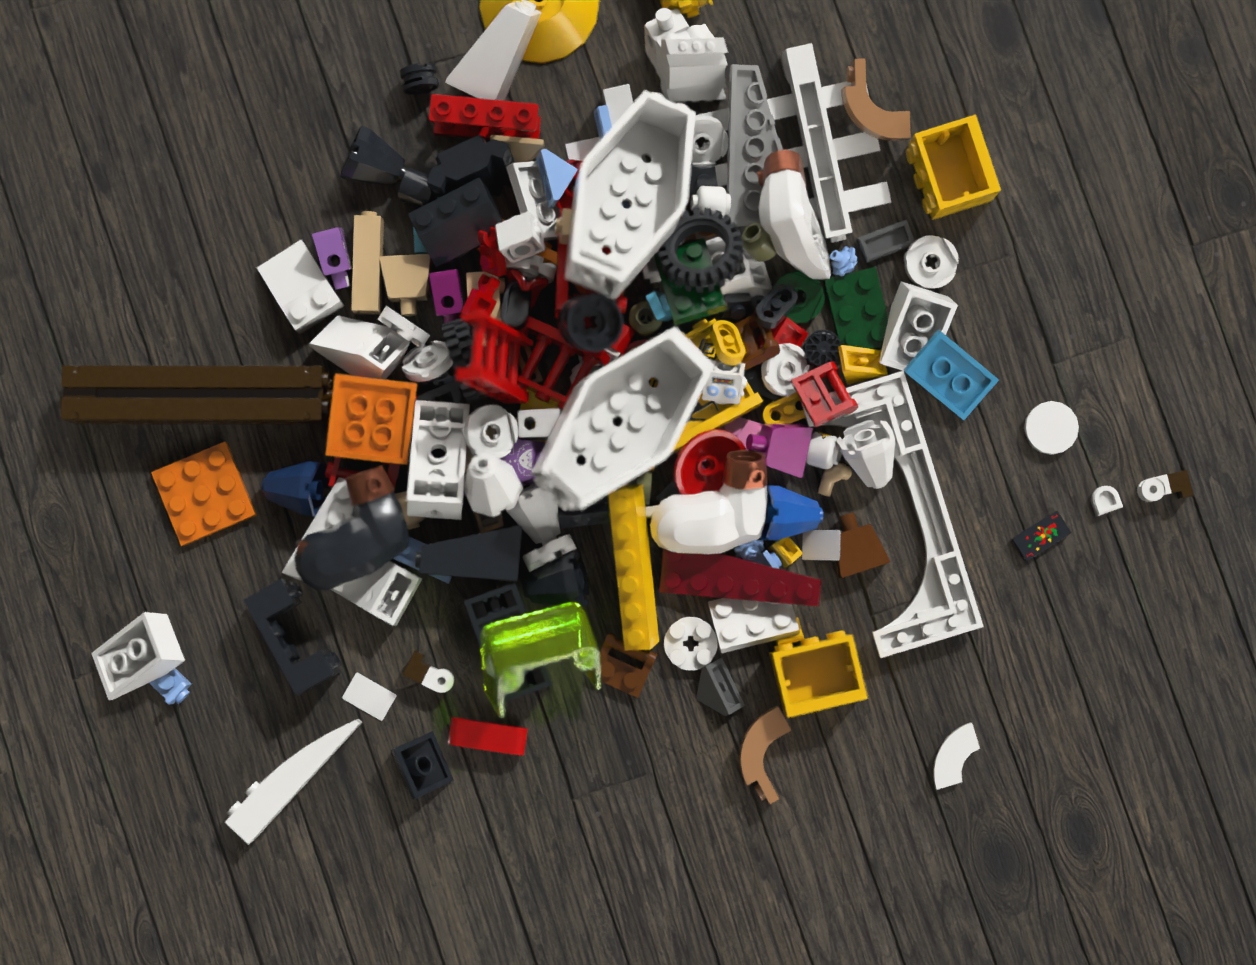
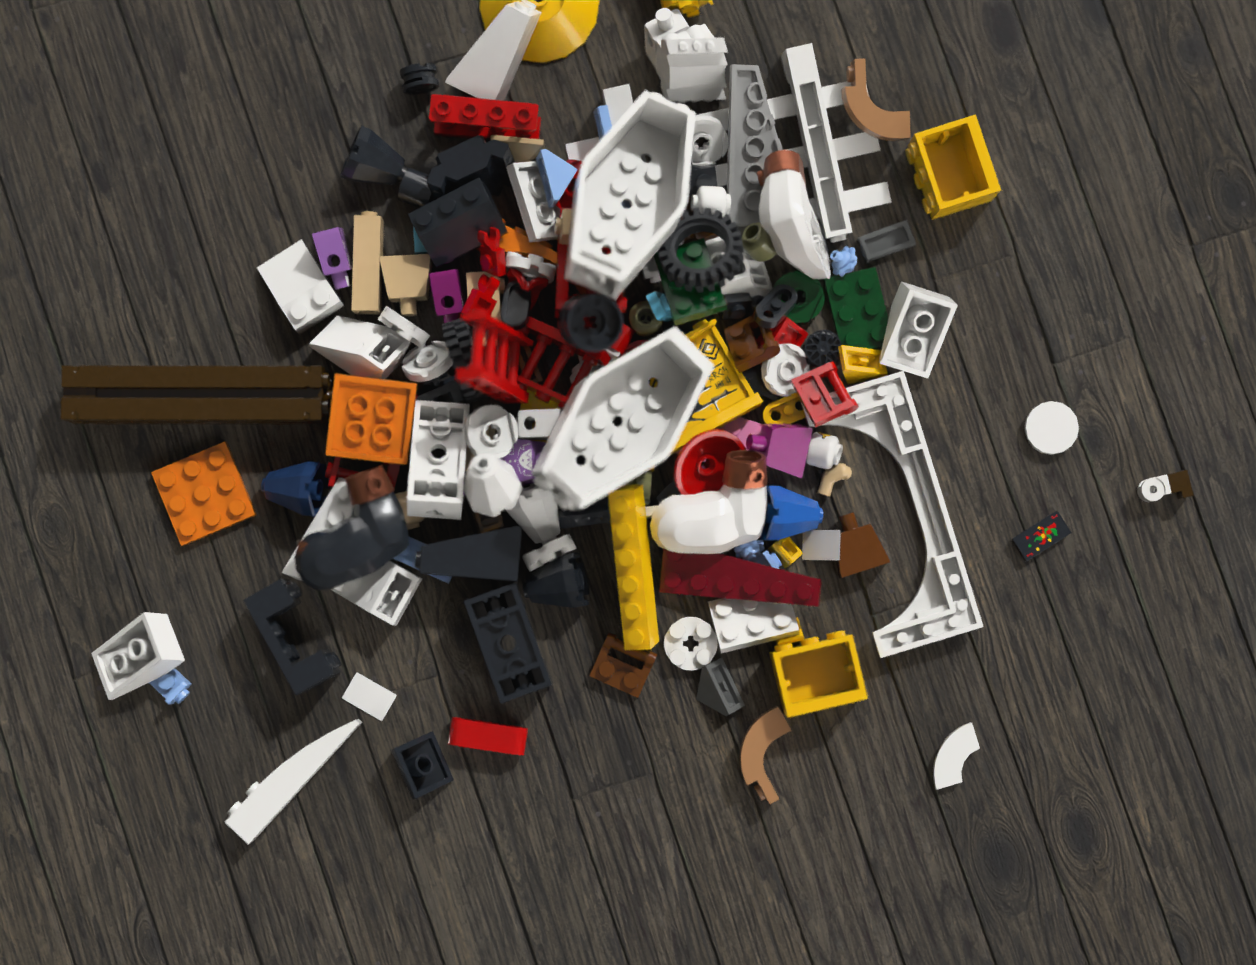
(436, 679): leg -> none
(520, 237): white head -> none
(536, 641): clear neon green windscreen -> none
(725, 383): white head -> none
(727, 343): yellow plate -> none
(869, 451): white cone -> none
(934, 247): white plate -> none
(951, 374): dark azure plate -> none
(1105, 500): white tile -> none

